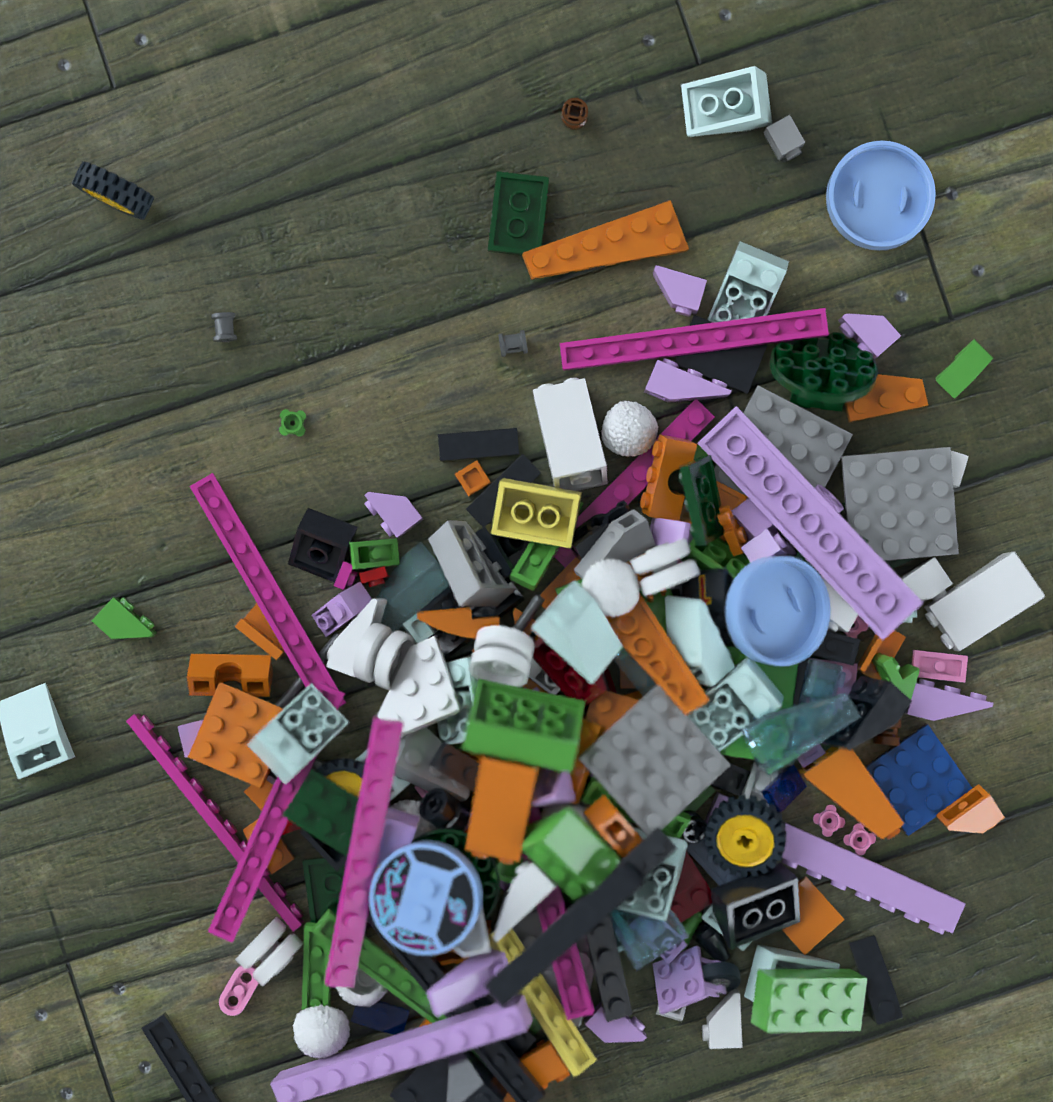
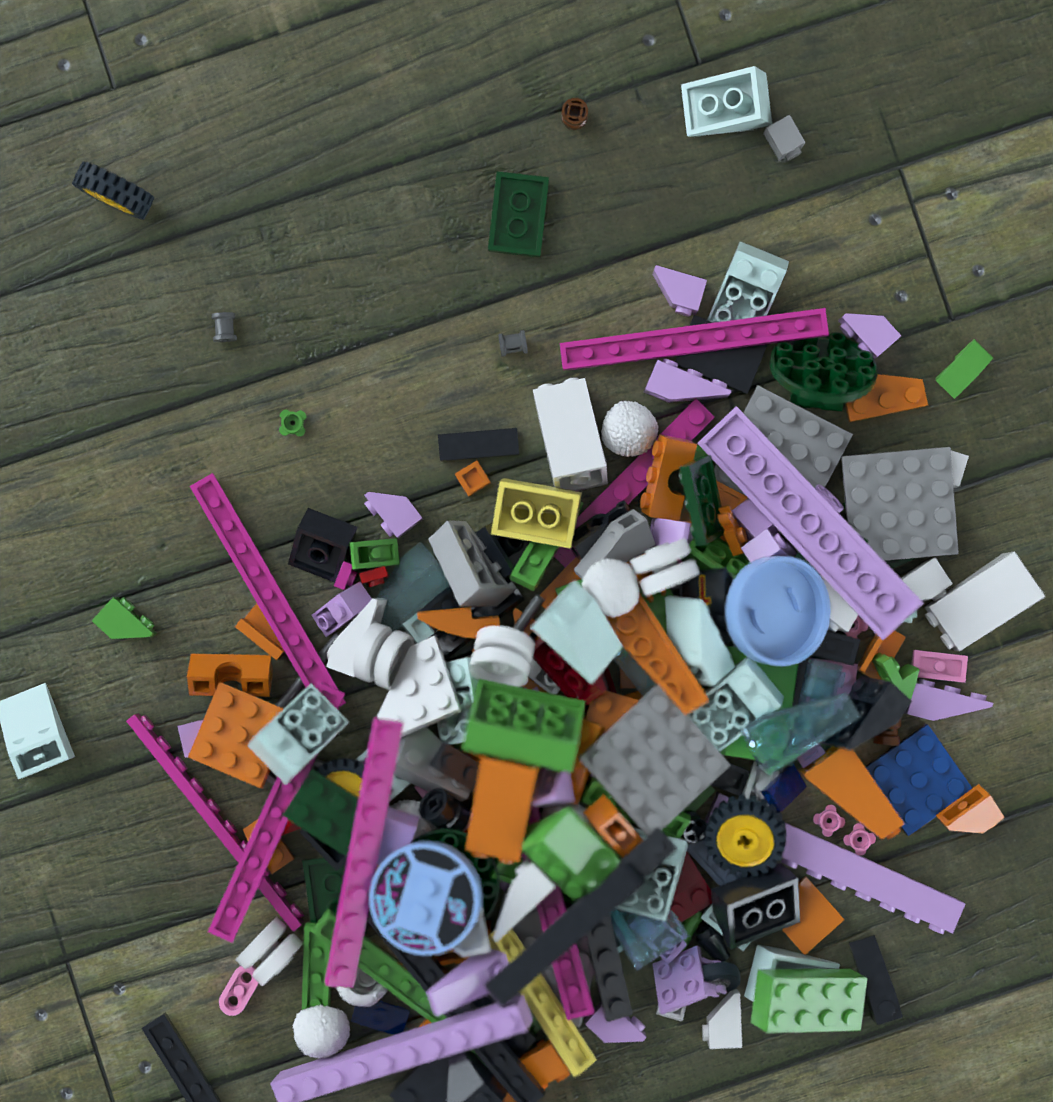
(259, 795): orange tile -> none
(483, 507): black tile -> none
(629, 238): orange wing -> none
(880, 195): light blue brick -> none

